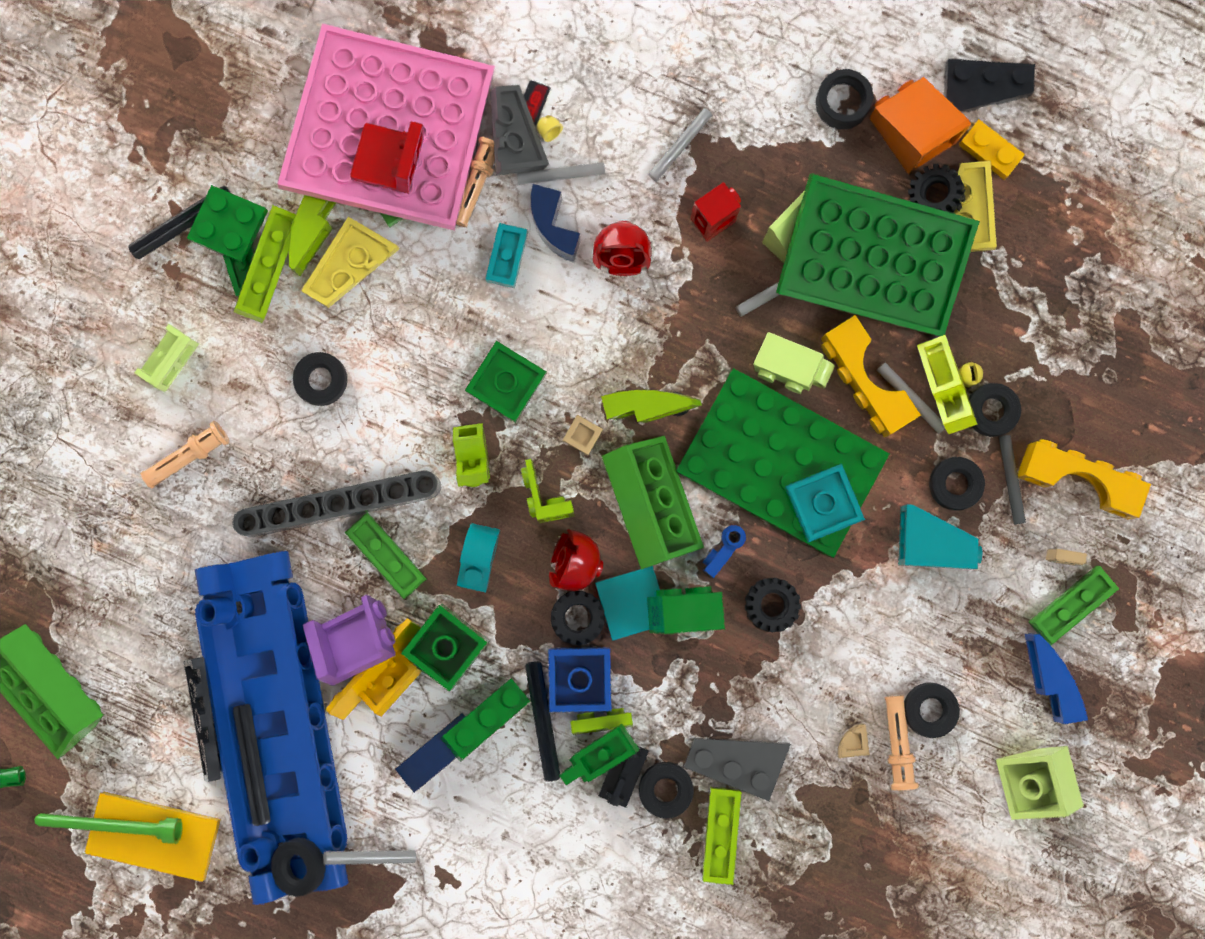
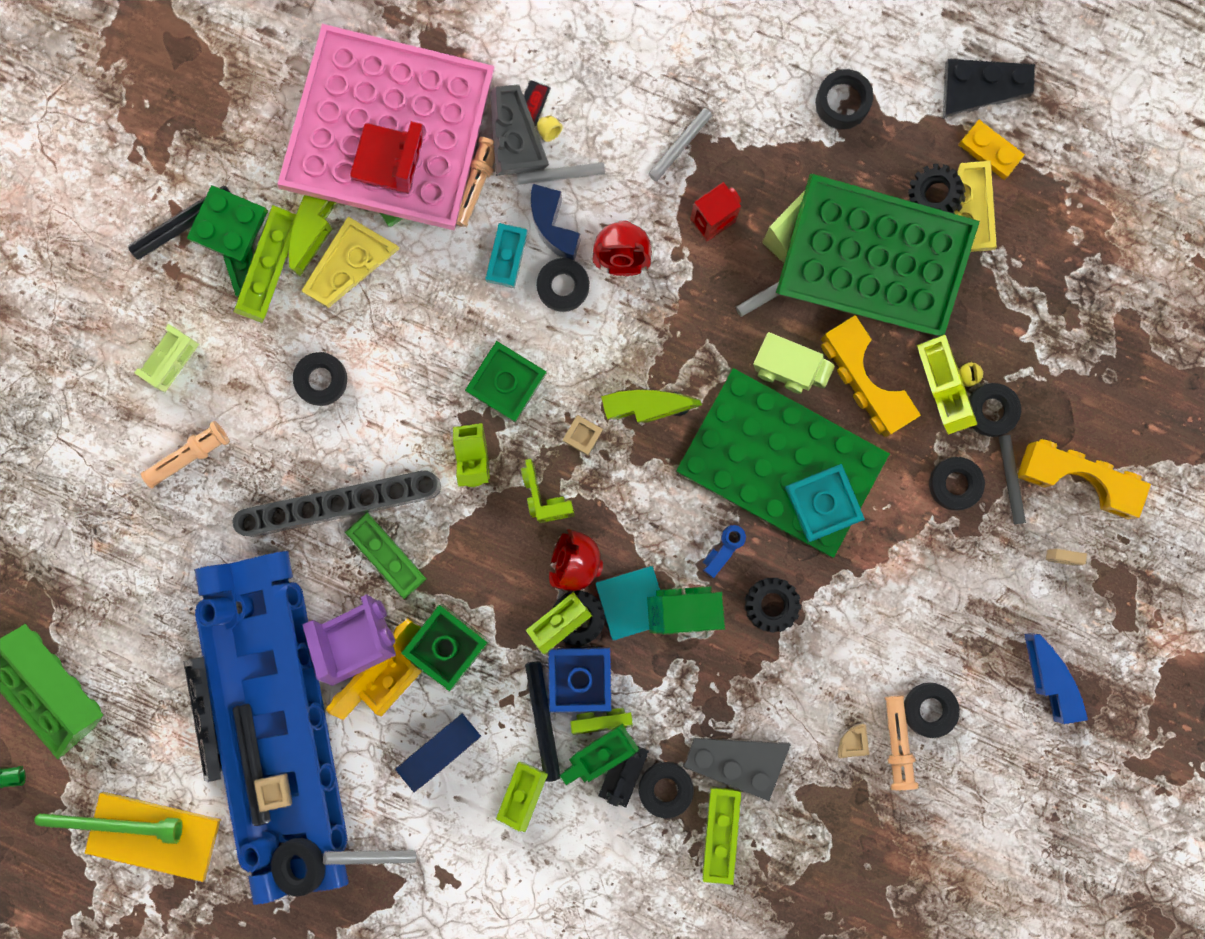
(273, 792): none -> tan tile
(477, 557): teal brick -> none
(485, 720): green plate -> none
(521, 796): none -> lime plate
(558, 623): none -> lime plate
(567, 267): none -> black tyre
(652, 501): bright green slope -> none
(899, 385): light grey bar -> none
(918, 123): orange slope -> none
(934, 542): teal slope -> none
(1040, 783): yellowish green slope -> none
(1074, 605): bright green tile -> none

